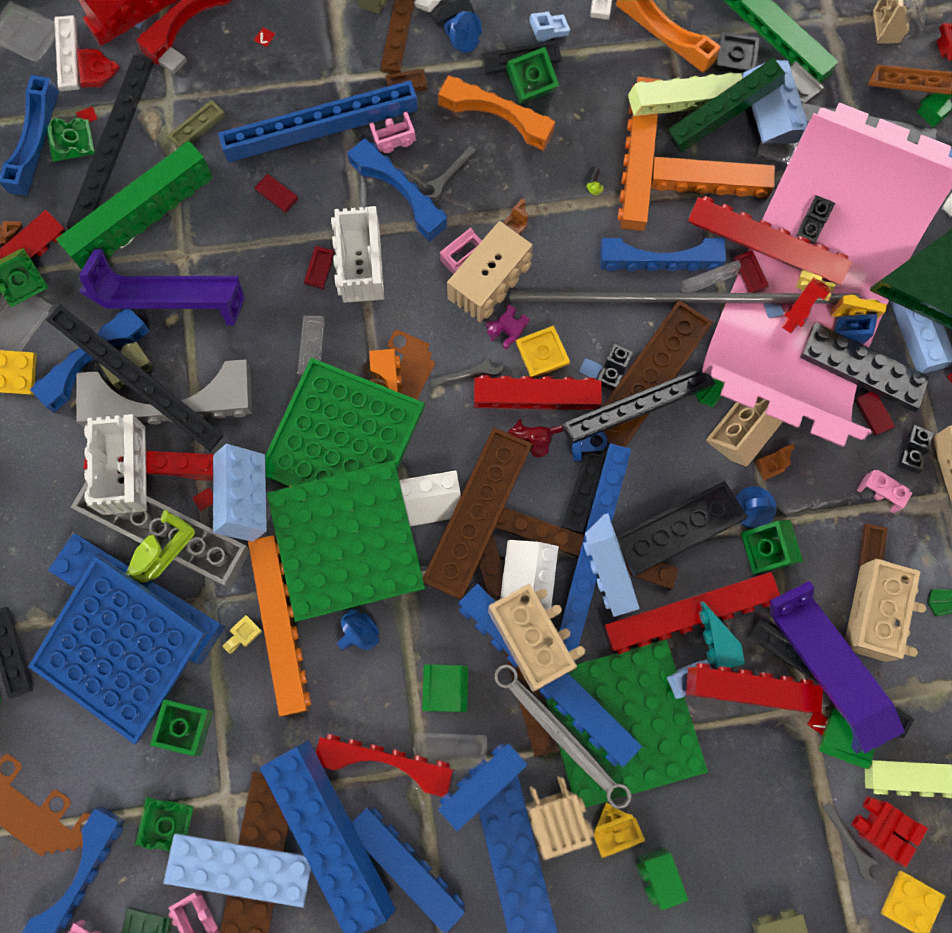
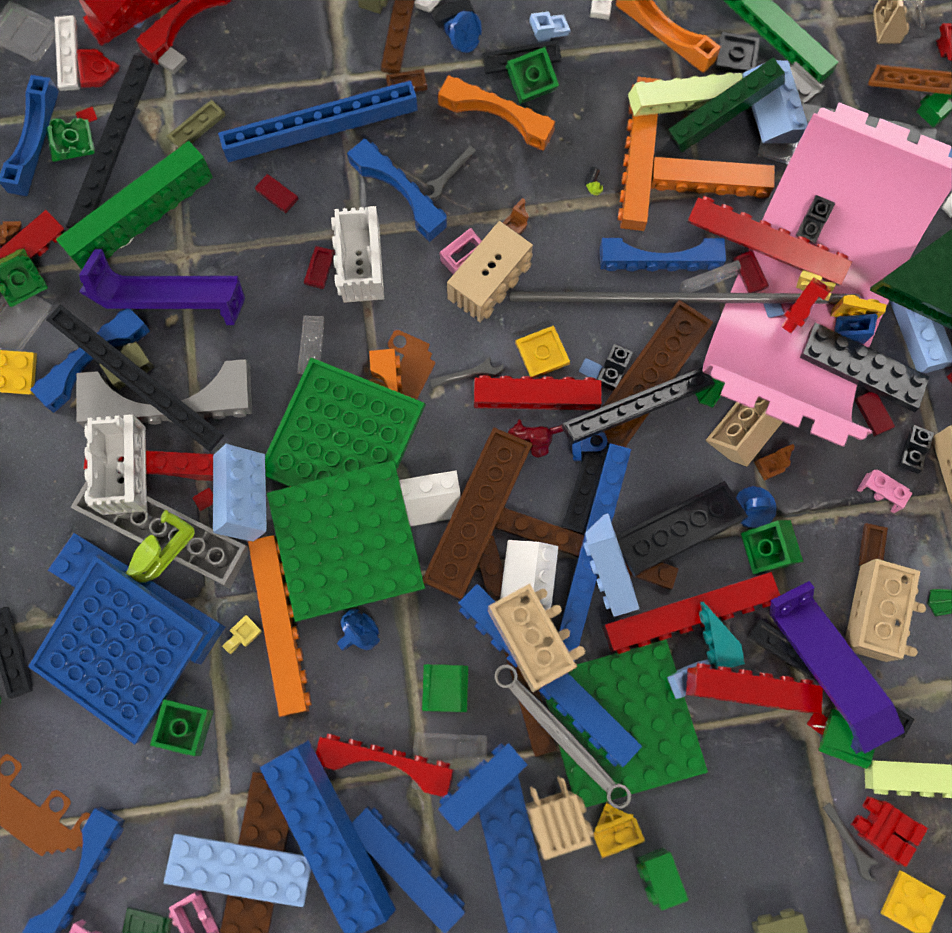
(160, 822): green slope -> none
(264, 37): red sticker -> none
(387, 144): bright pink window -> none
(507, 323): magenta animal -> none

